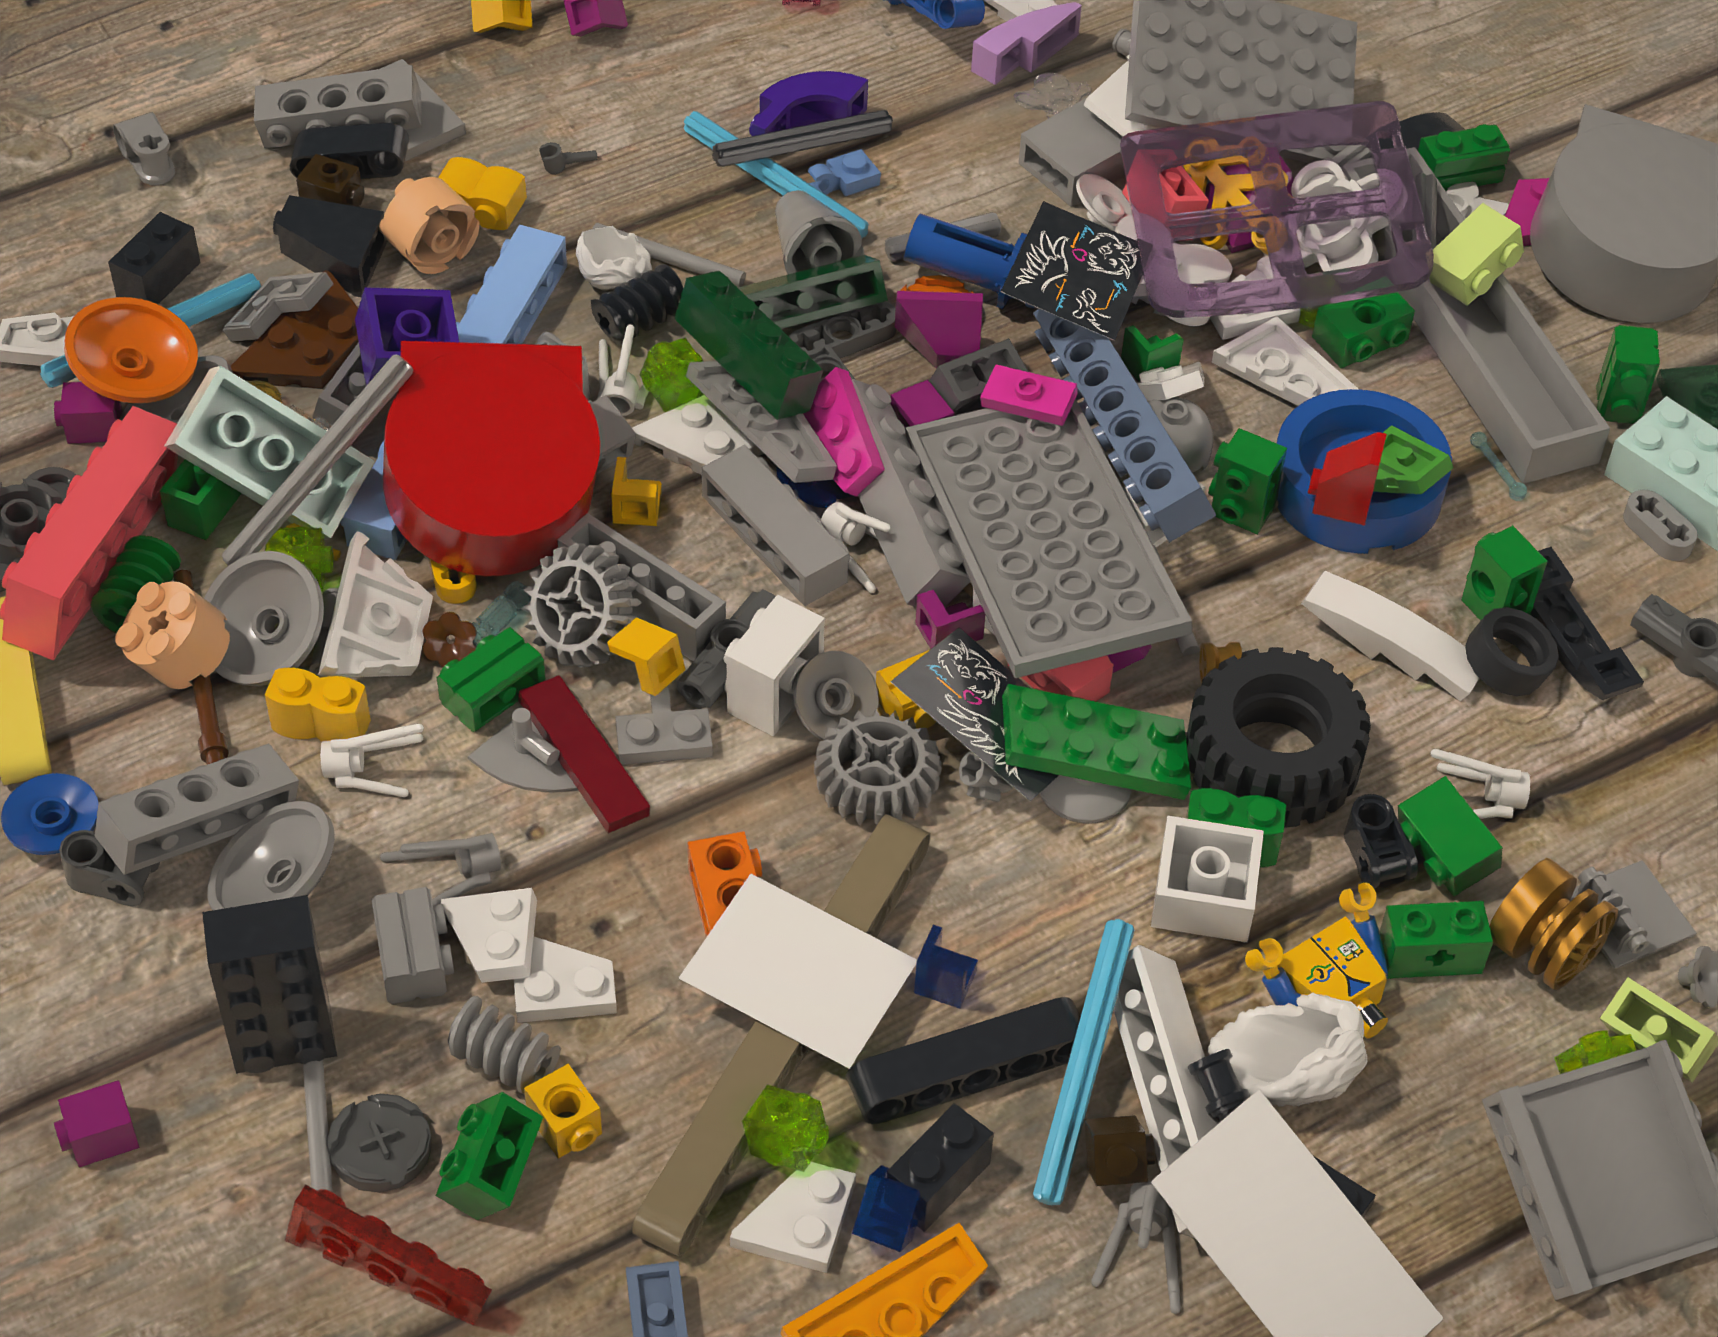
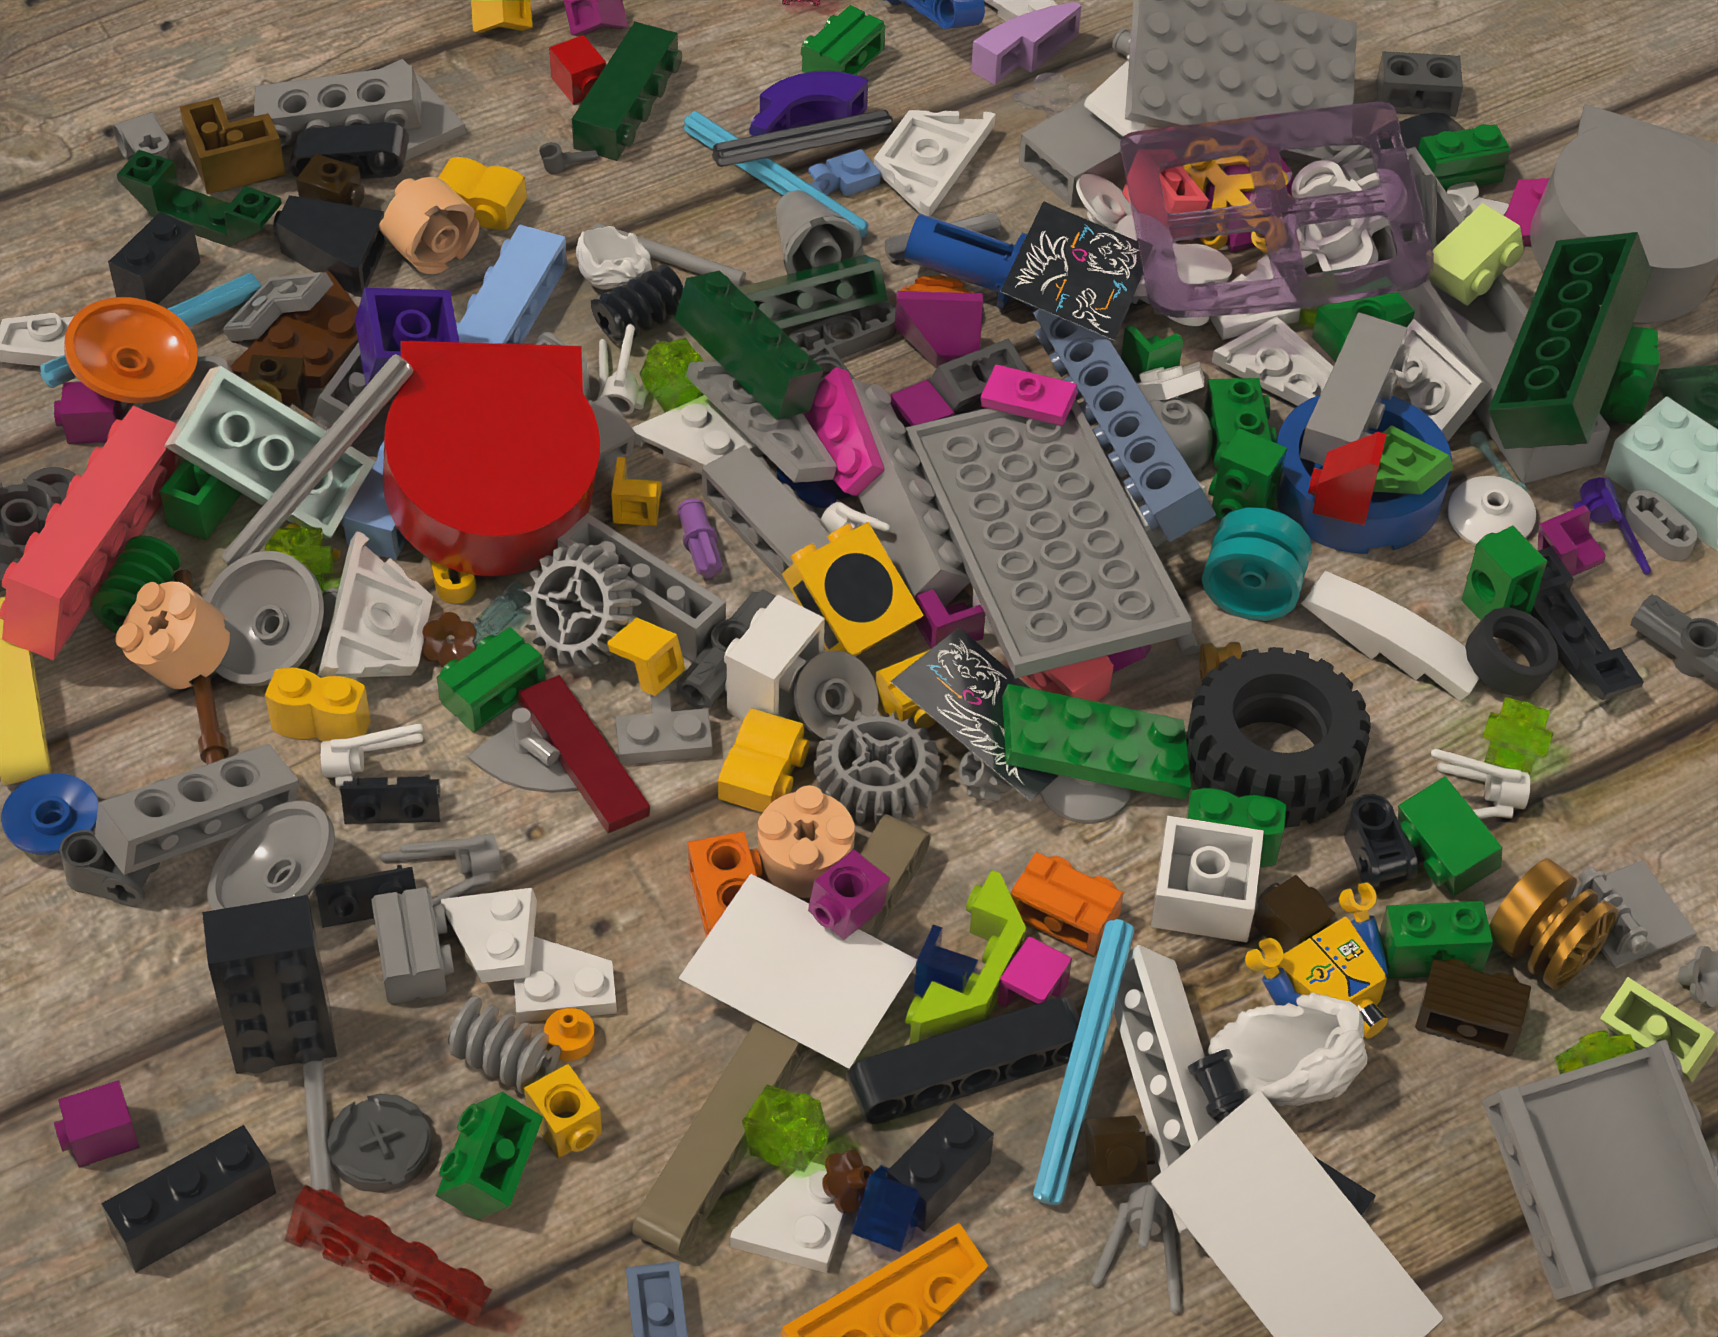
(155, 186): none -> dark green slope
(189, 1198): none -> black brick
(228, 151): none -> pearl gold brick
(282, 372): none -> dark brown brick
(350, 898): none -> black hinge
(377, 802): none -> black hinge
(572, 1031): none -> light orange tile
(575, 67): none -> red brick
(626, 91): none -> dark green brick
(699, 538): none -> medium lavender axle
(762, 760): none -> yellow brick
(802, 839): none -> light nougat brick
(844, 43): none -> green brick
(846, 1180): none -> reddish brown plant
(848, 894): none -> magenta brick
(853, 589): none -> yellow brick
(930, 154): none -> white wing
(993, 919): none -> lime slope
(1035, 973): none -> dark pink panel
(1066, 902): none -> orange brick
(1237, 405): none -> green brick
(1257, 564): none -> teal wheel
(1292, 913): none -> dark brown brick
(1356, 387): none -> light grey brick
(1420, 82): none -> dark grey brick
(1439, 380): none -> white wing
(1473, 1006): none -> dark brown brick
(1474, 516): none -> white dish
(1517, 735): none -> clear neon green brick
(1570, 342): none -> dark green brick
(1572, 540): none -> magenta panel
(1602, 502): none -> dark purple plant

